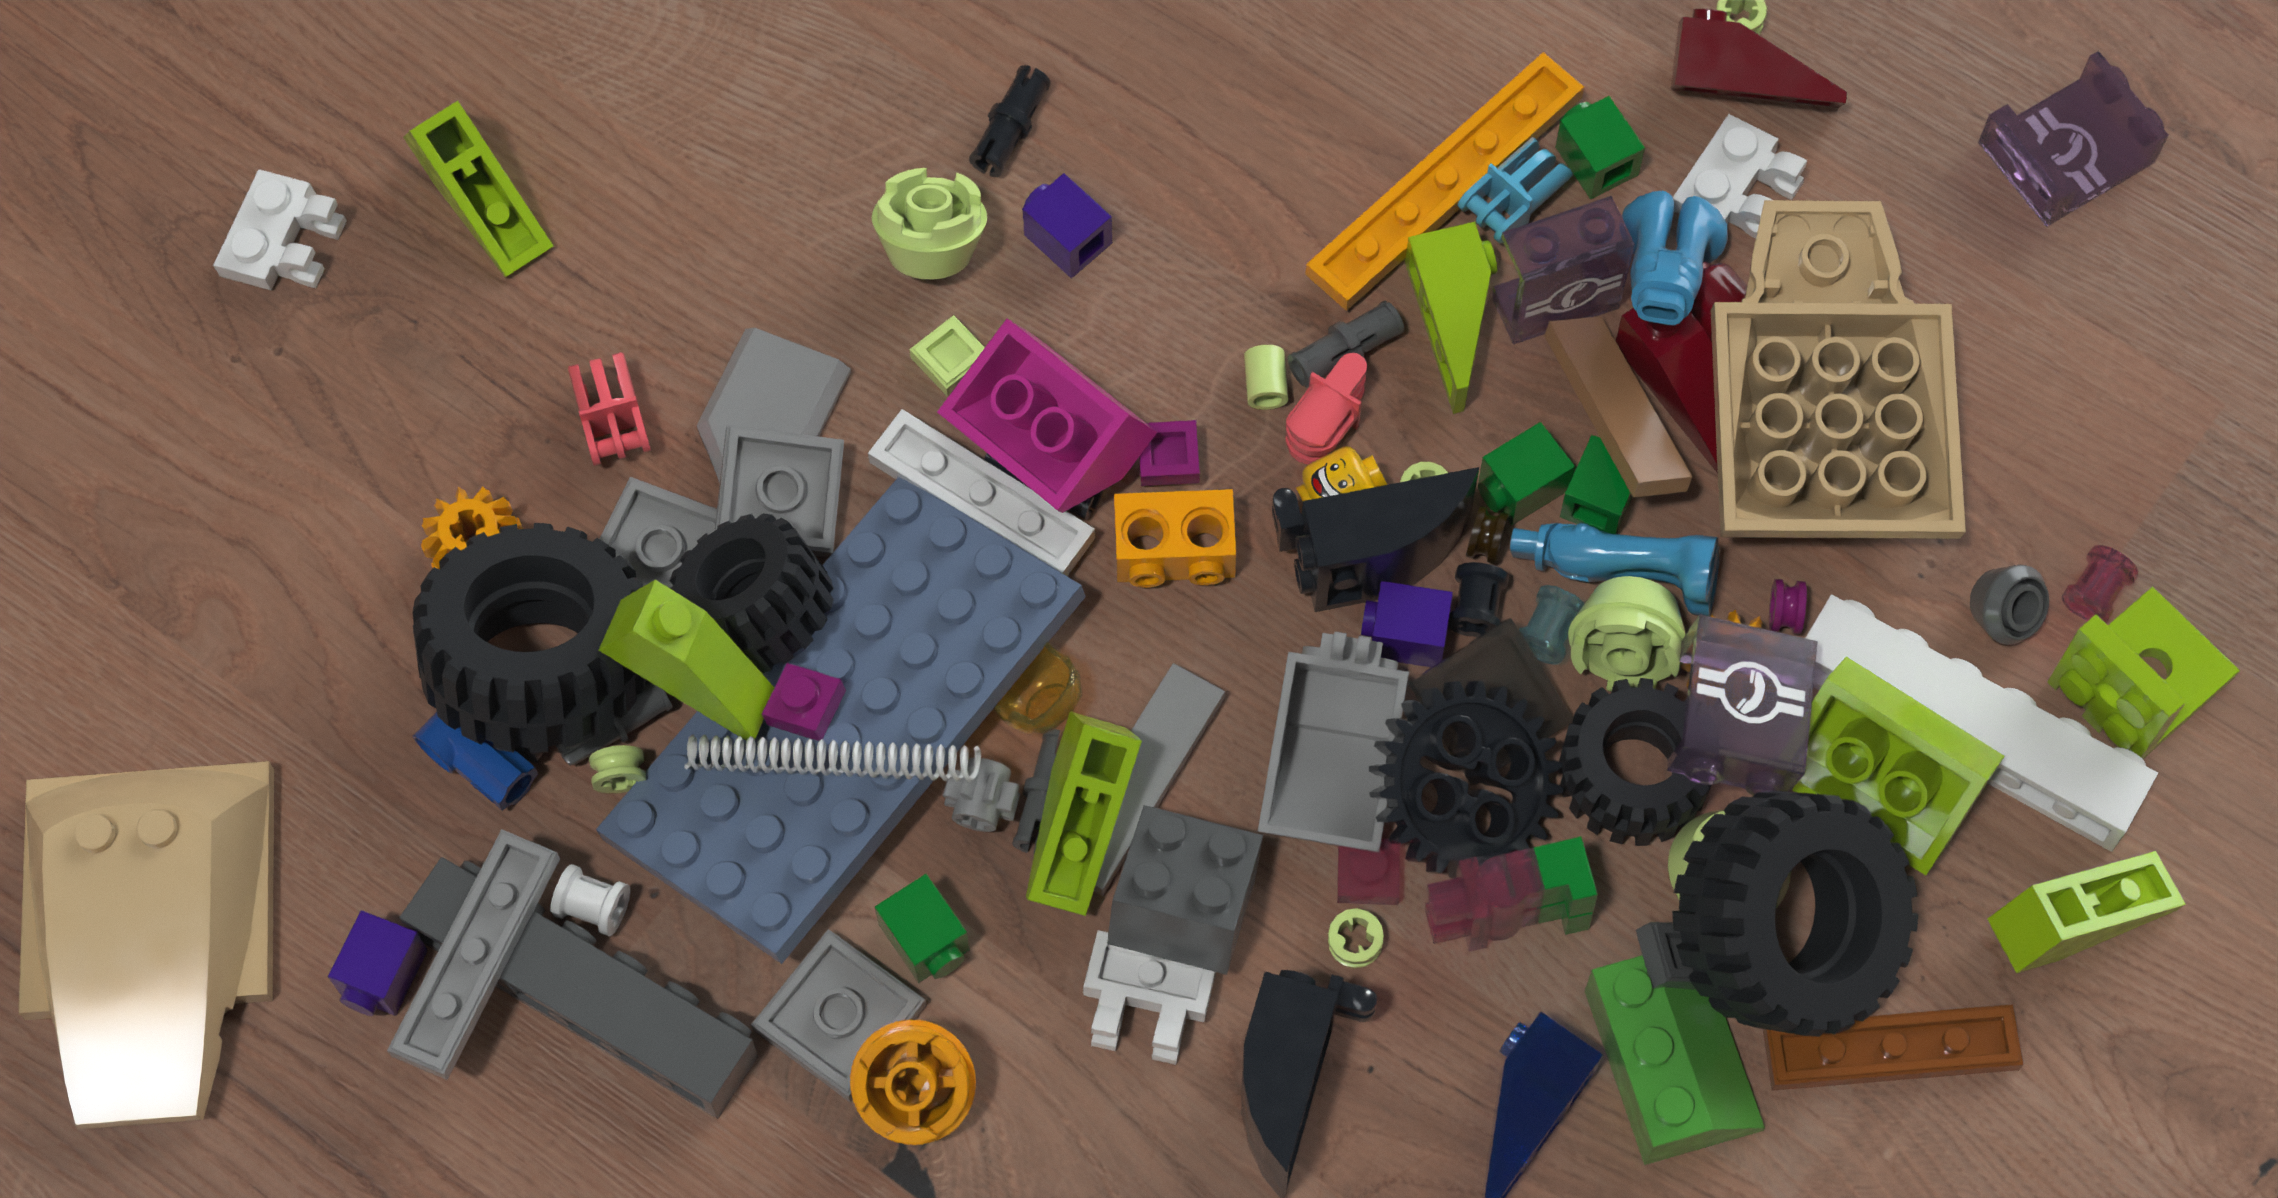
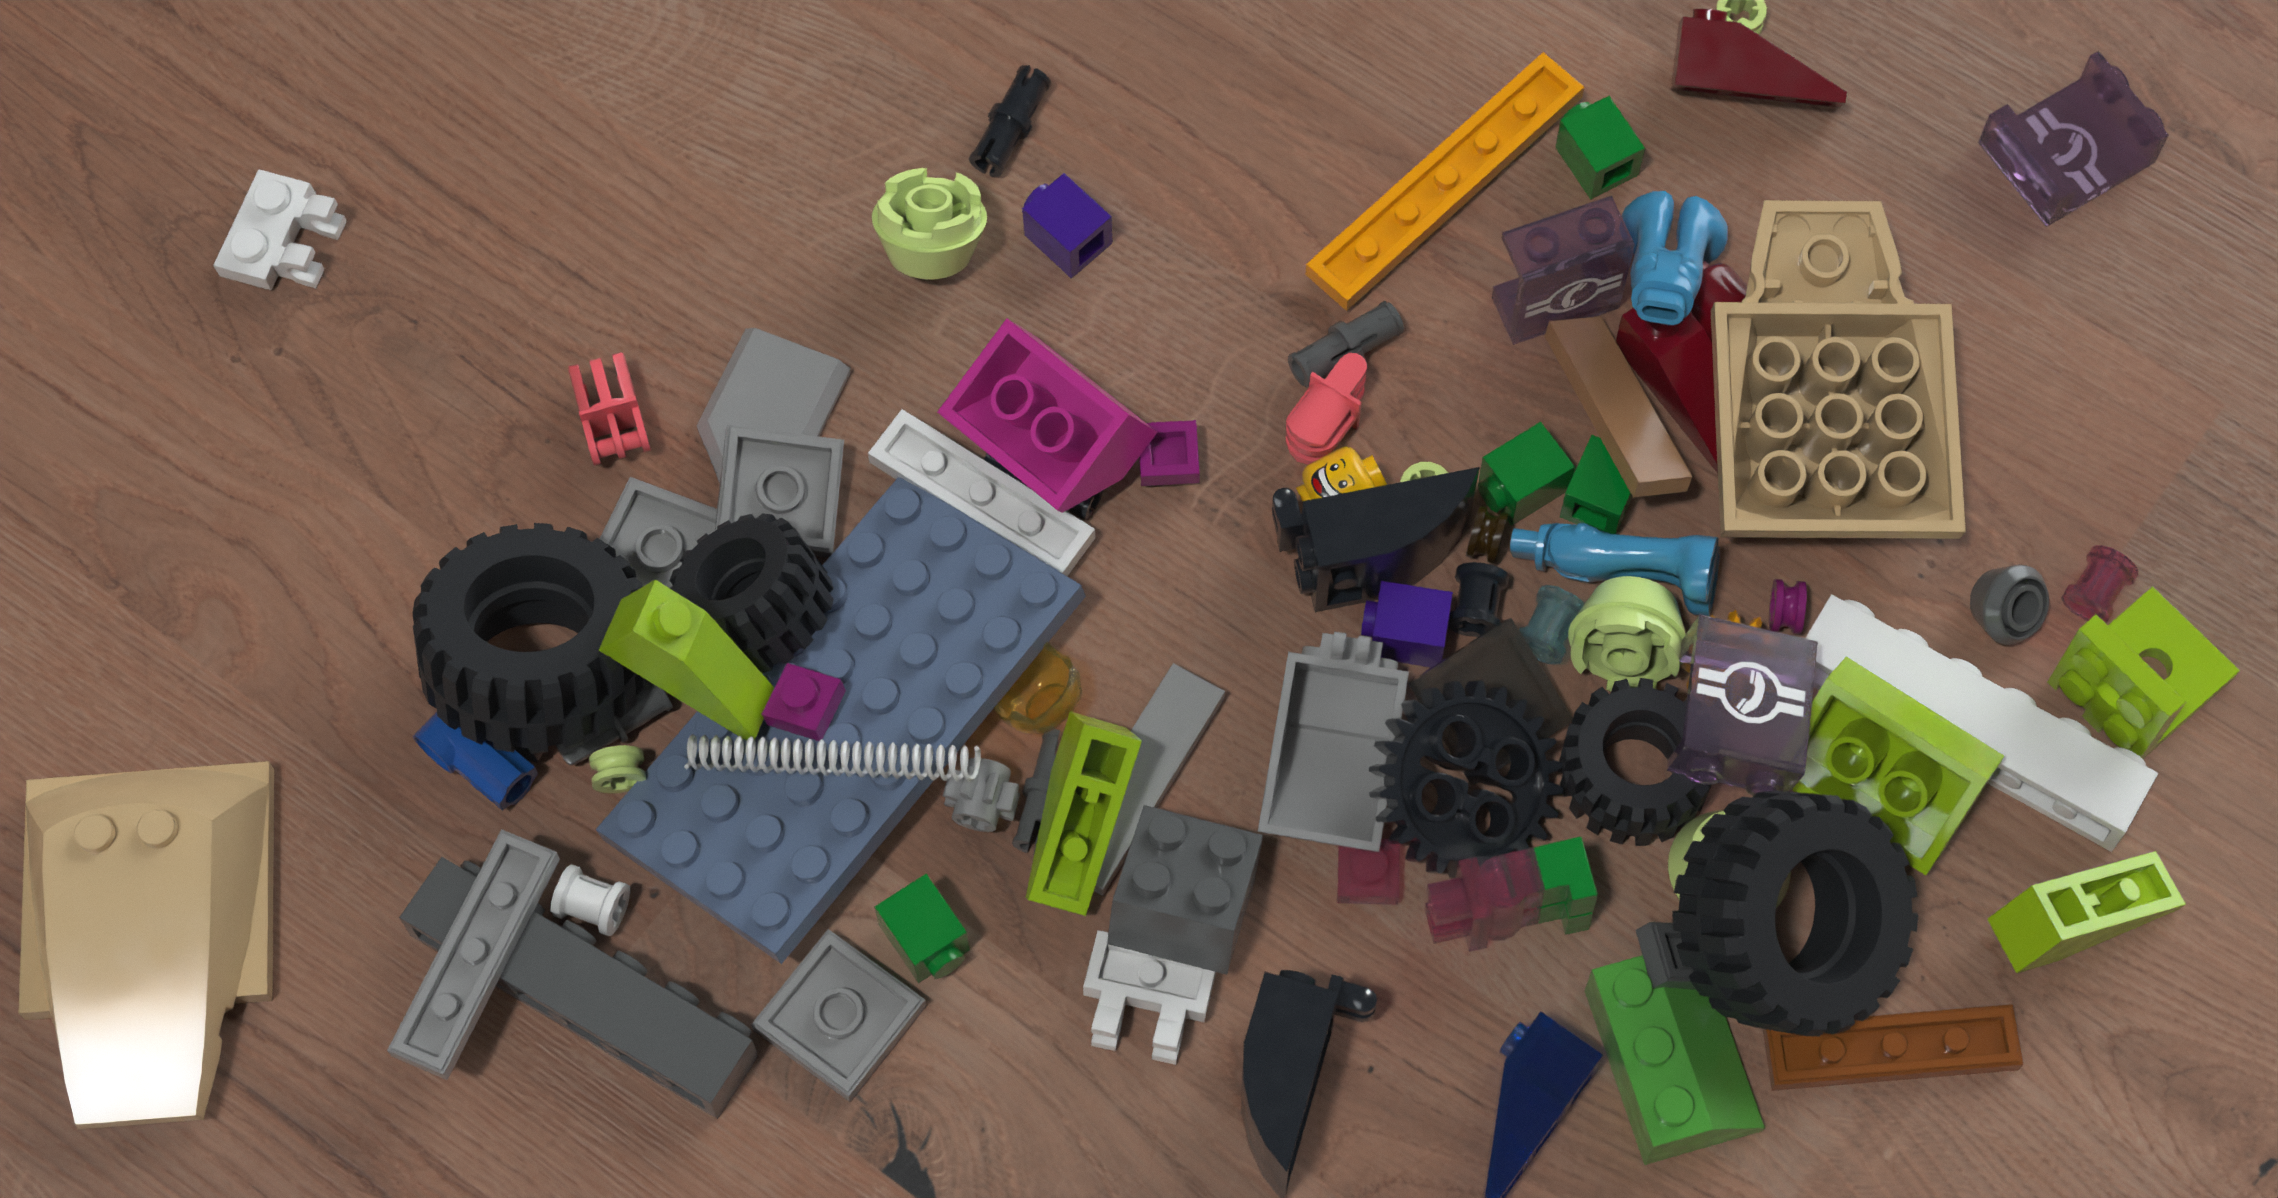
(377, 965): dark purple brick -> none
(463, 519): light orange gear -> none
(477, 188): lime slope -> none
(912, 1082): light orange cone -> none
(947, 354): yellowish green tile -> none
(1173, 521): light orange brick -> none
(1266, 377): yellowish green hinge -> none
(1374, 934): yellowish green bush -> none
(1451, 286): lime slope -> none
(1515, 187): medium azure arm -> none
(1730, 168): white plate -> none

